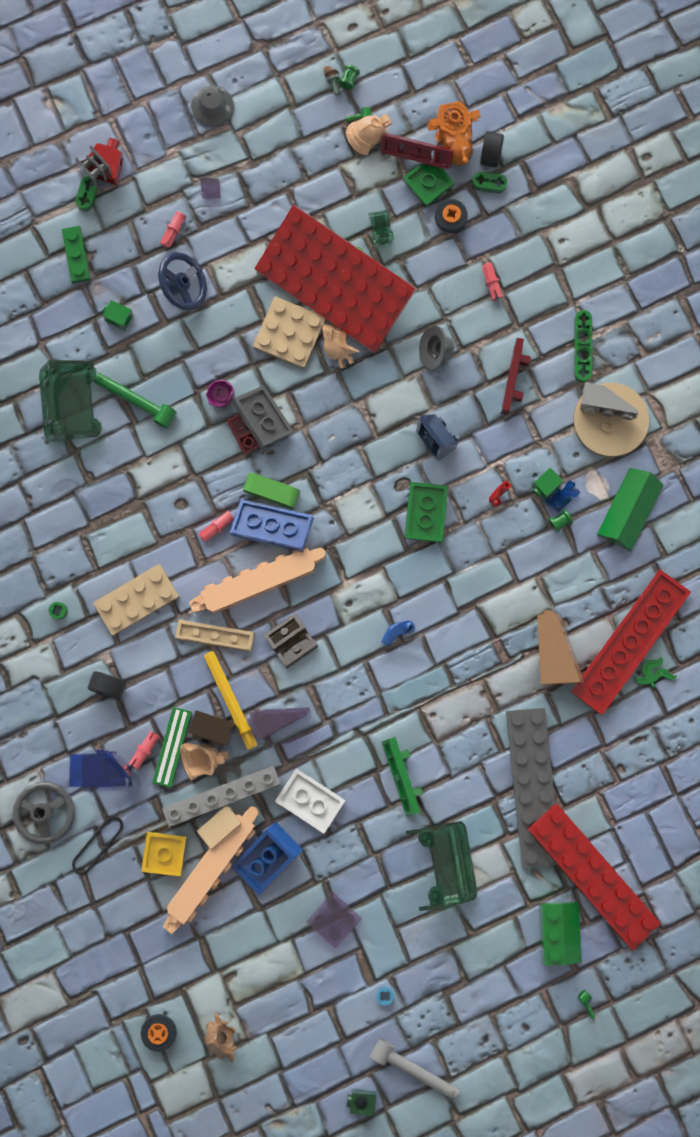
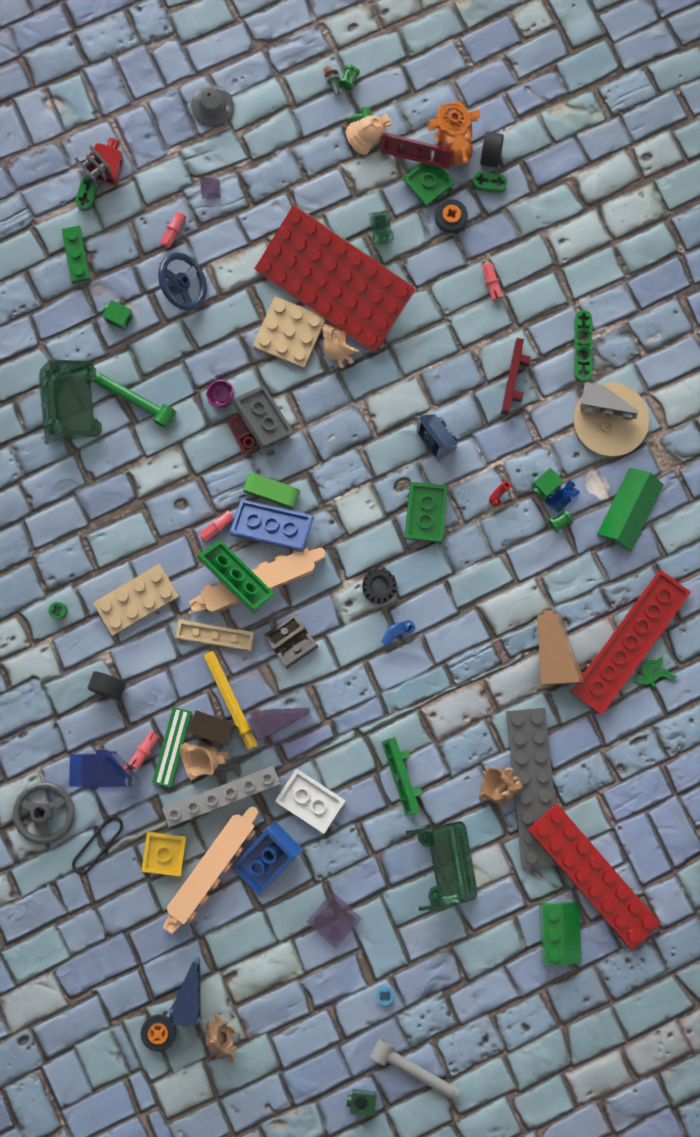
(187, 1005): none -> dark blue slope
(219, 826): tan panel -> none
(235, 576): none -> green slope
(379, 597): none -> black tyre
(435, 347): dark grey hat -> none
(499, 785): none -> medium nougat hair
(585, 997): green hand -> none

